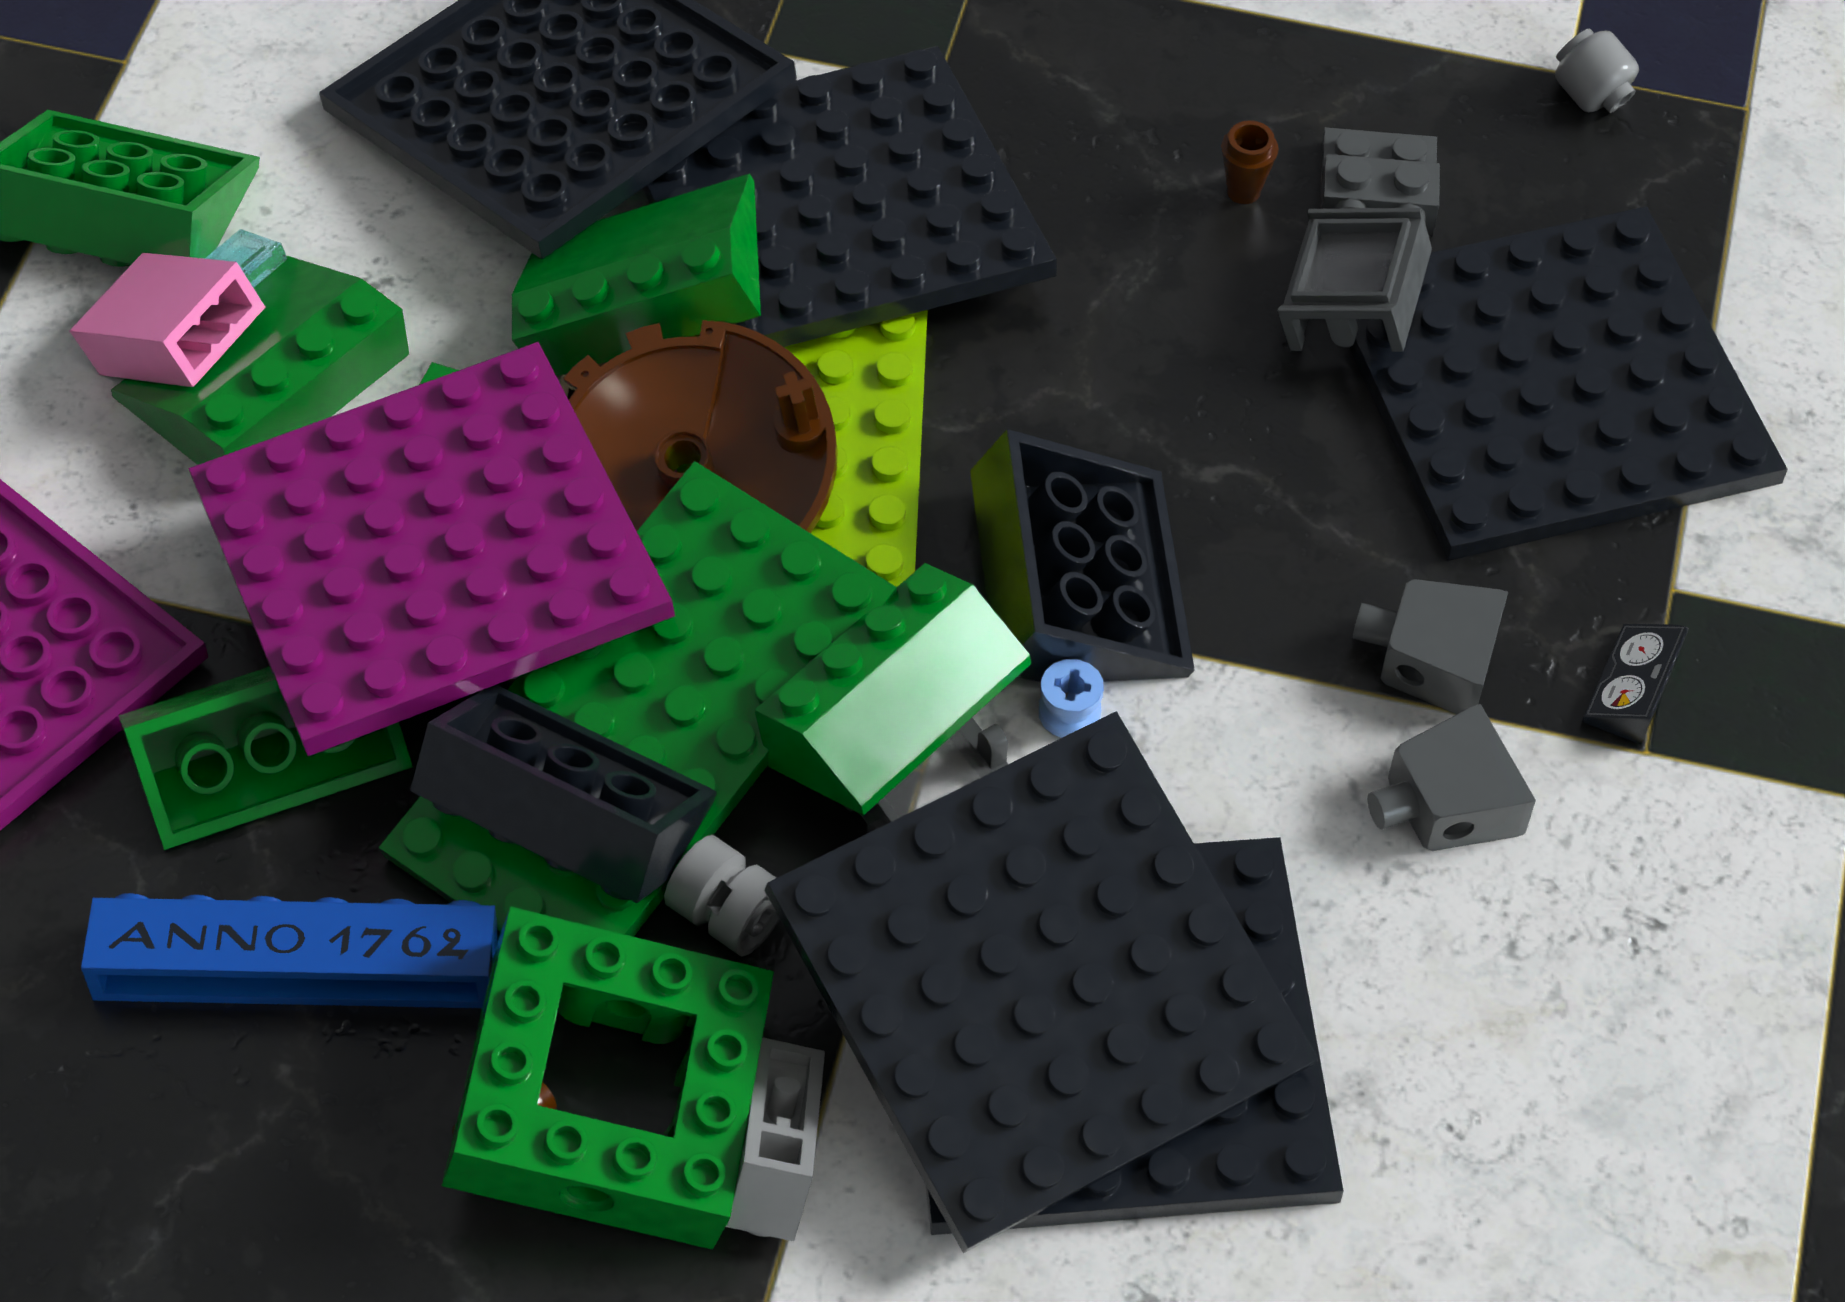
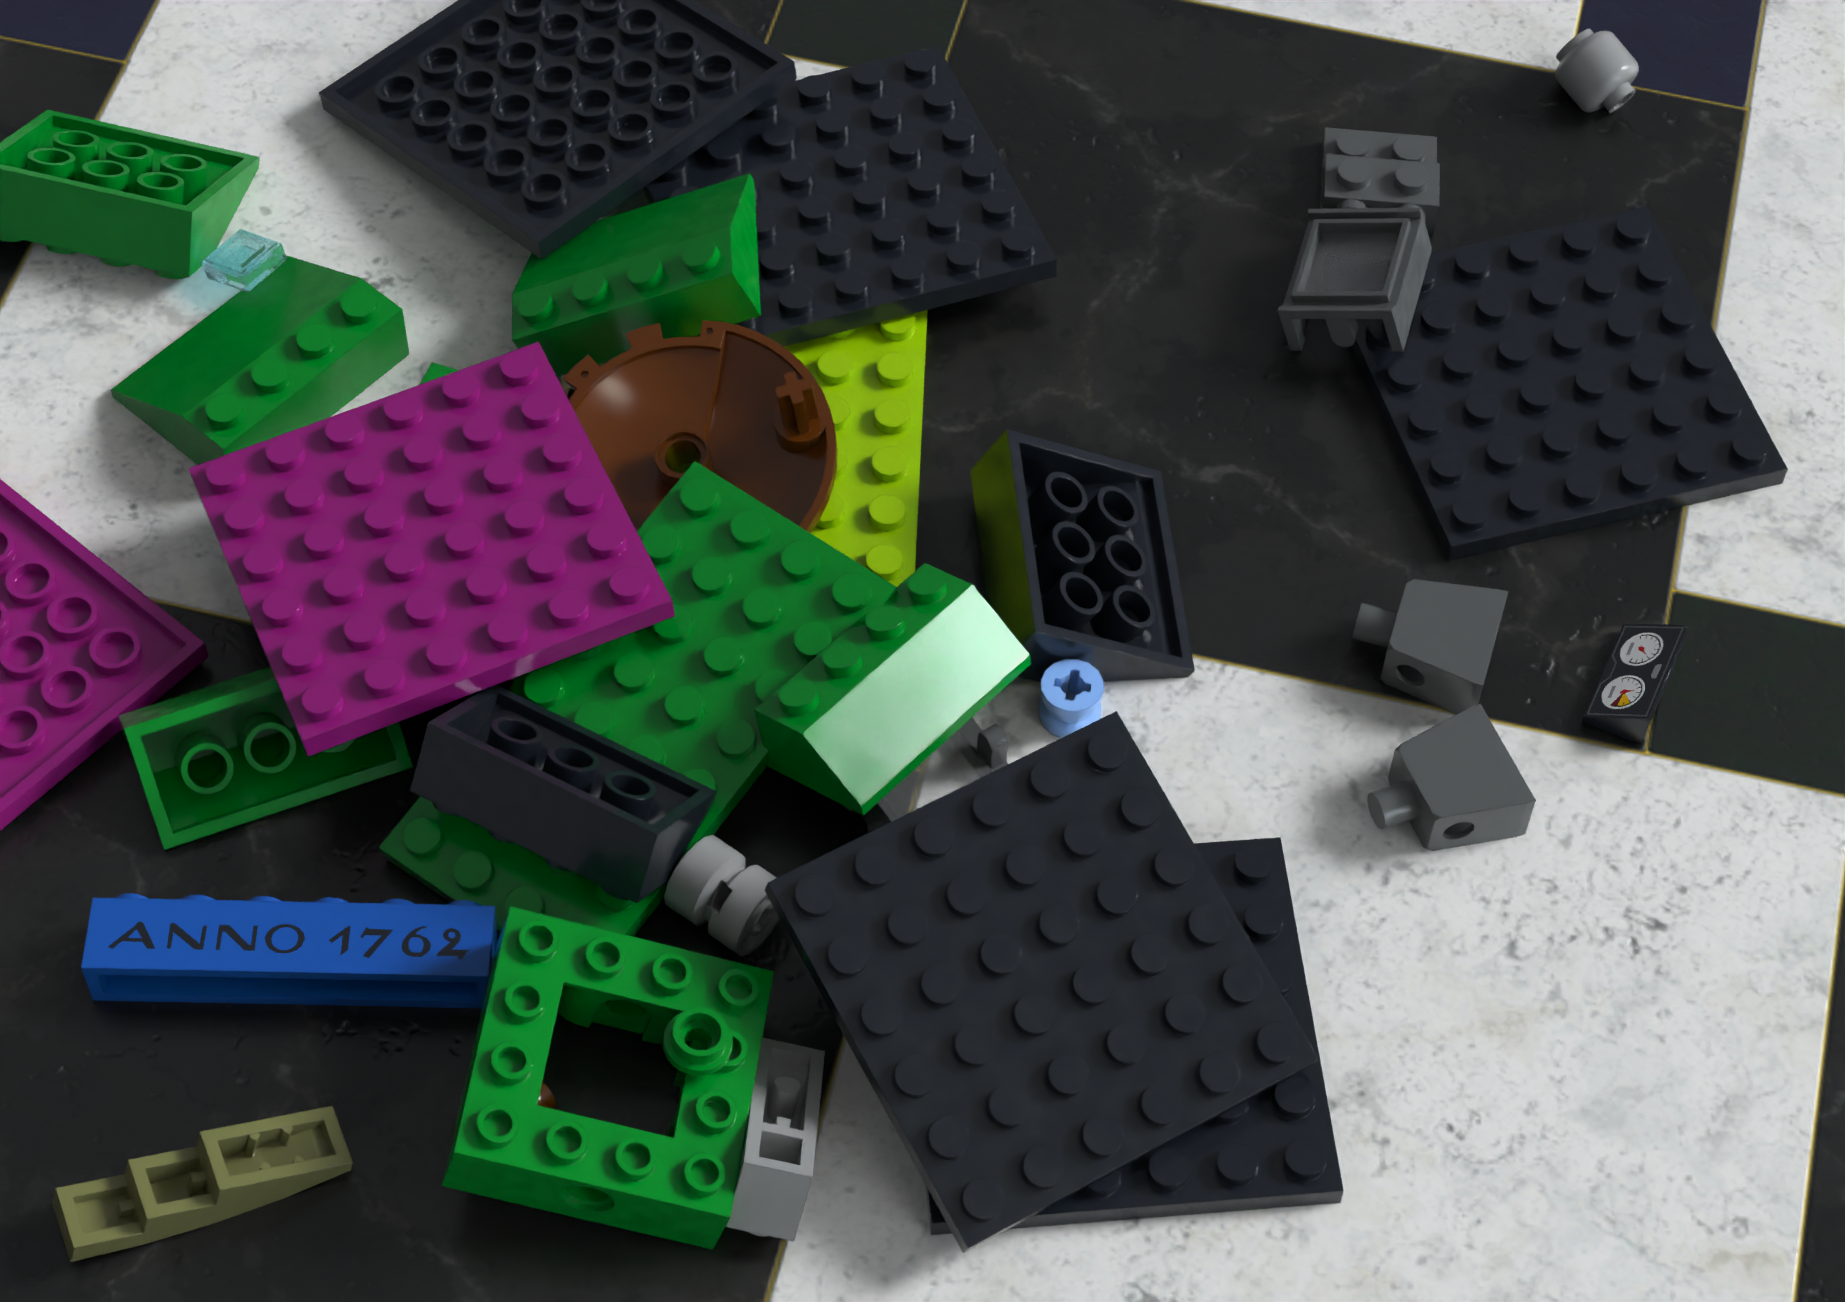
(168, 319): bright pink brick -> none
(203, 1184): none -> olive slope
(701, 1025): none -> green plate
(1248, 158): reddish brown cone -> none

